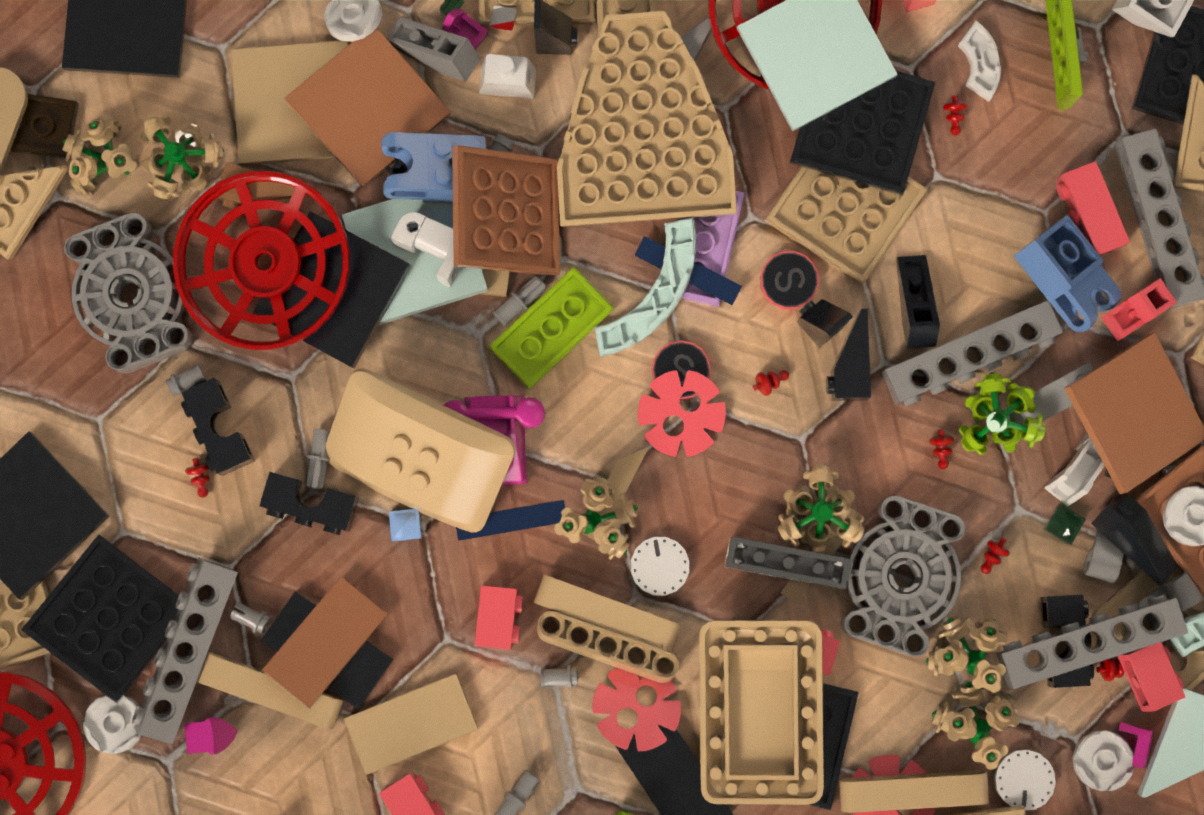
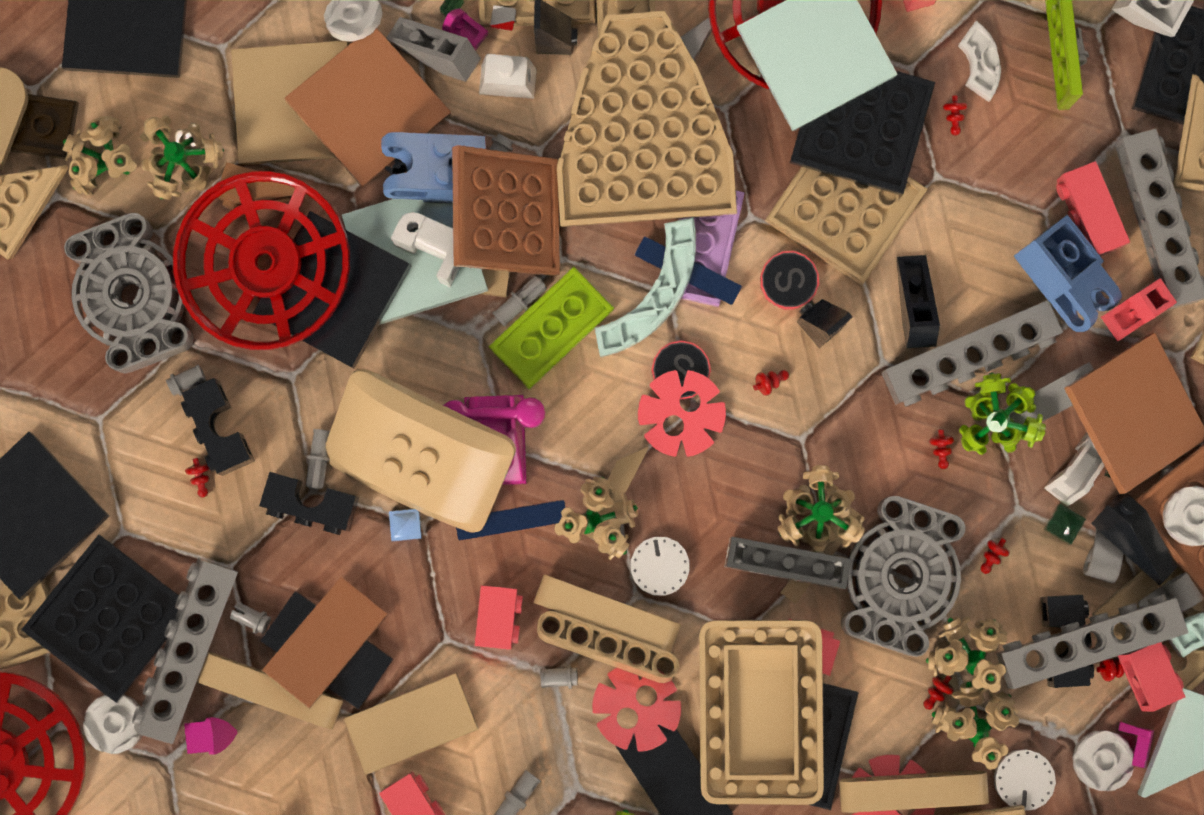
(852, 367): black slope -> none
(942, 686): none -> red hair

